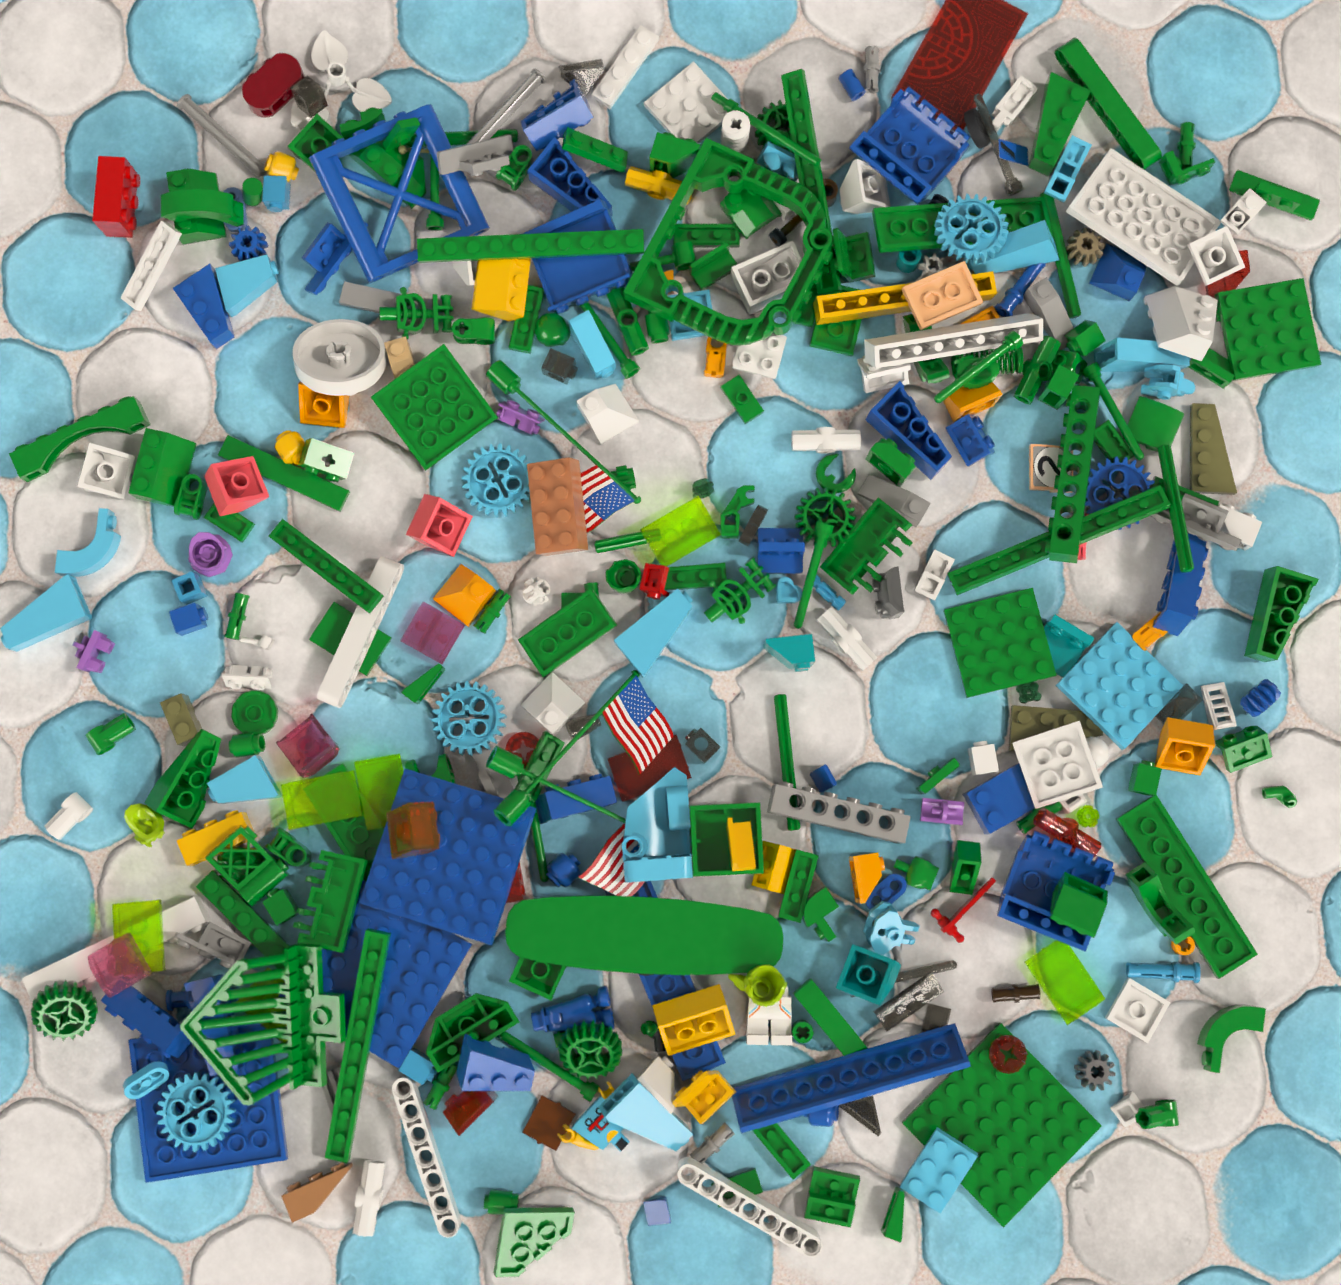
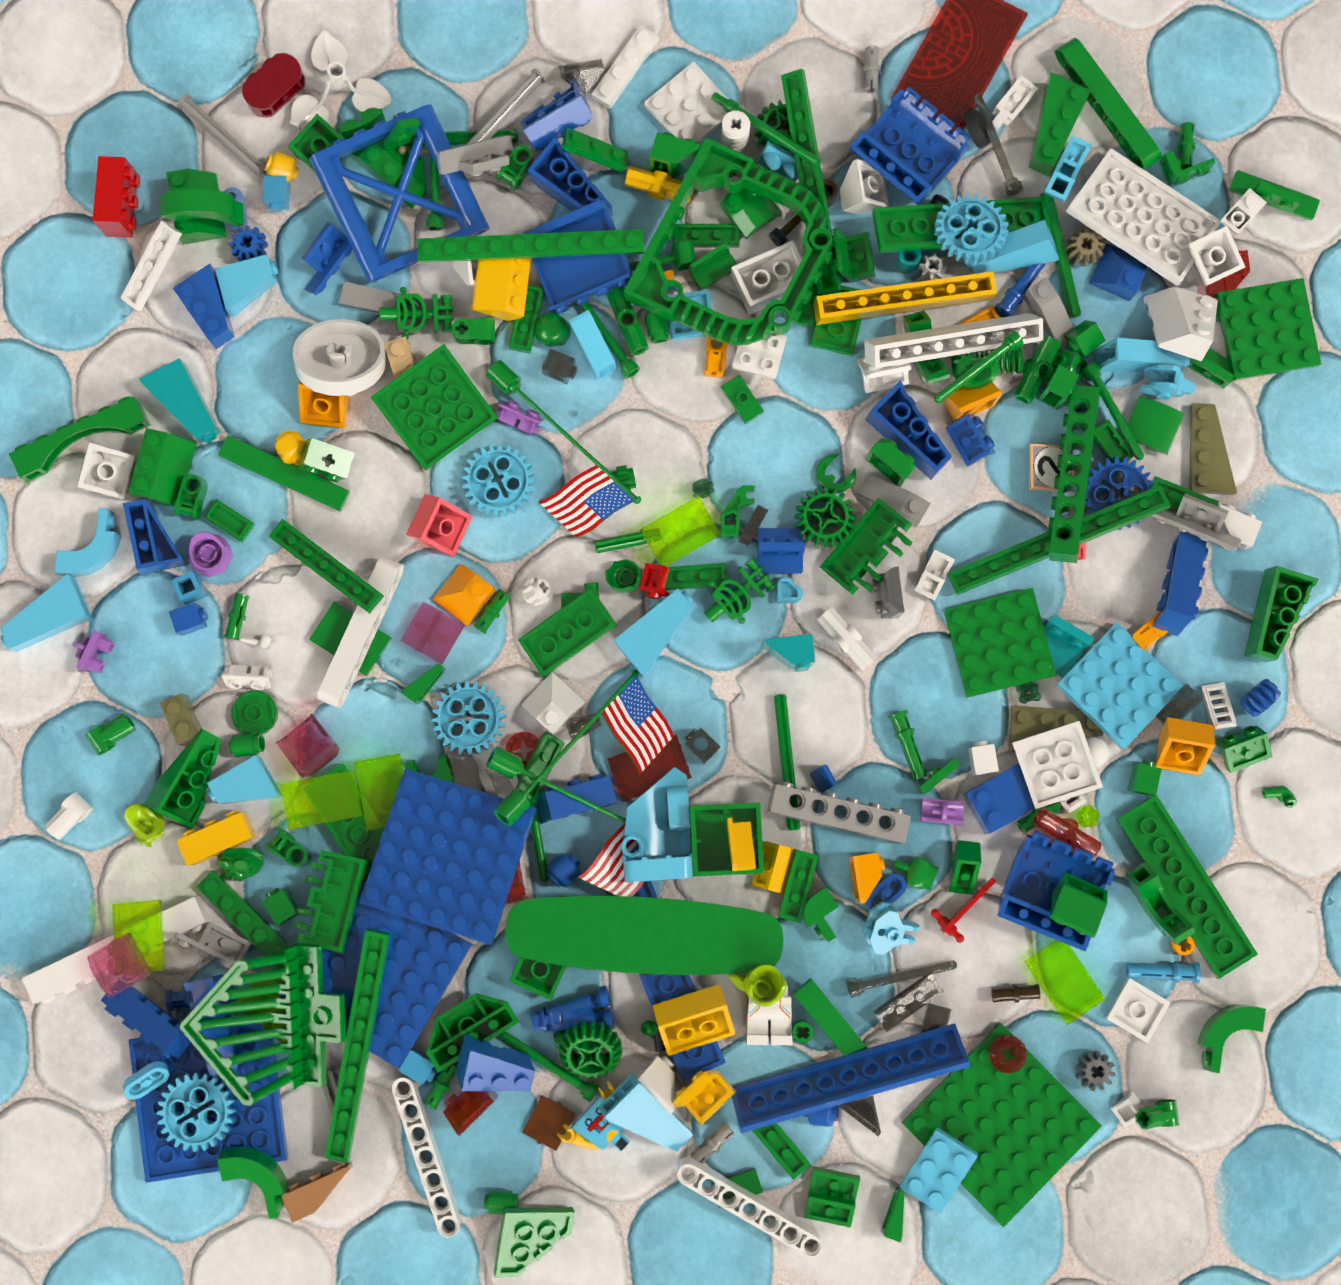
(54, 1000): green gear -> none
(149, 540): none -> blue wedge
(182, 398): none -> teal slope
(235, 485): coral slope -> none
(252, 191): green piece -> none
(256, 1167): none -> green arch
(263, 875): green piece -> none
(309, 96): clear smoke brick -> none
(369, 1198): white piece -> none
(413, 830): clear orange slope -> none
(557, 506): nougat brick -> none
(606, 412): white slope -> none
(657, 1211): slope -> none
(823, 531): green piece -> none
(825, 440): white piece -> none
(828, 593): dark azure axle -> none
(852, 84): blue piece -> none
(868, 975): teal slope -> none
(905, 735): none -> green pin
(942, 295): light nougat plate -> none
(1013, 152): blue sticker -> none
(1176, 510): green axle -> none

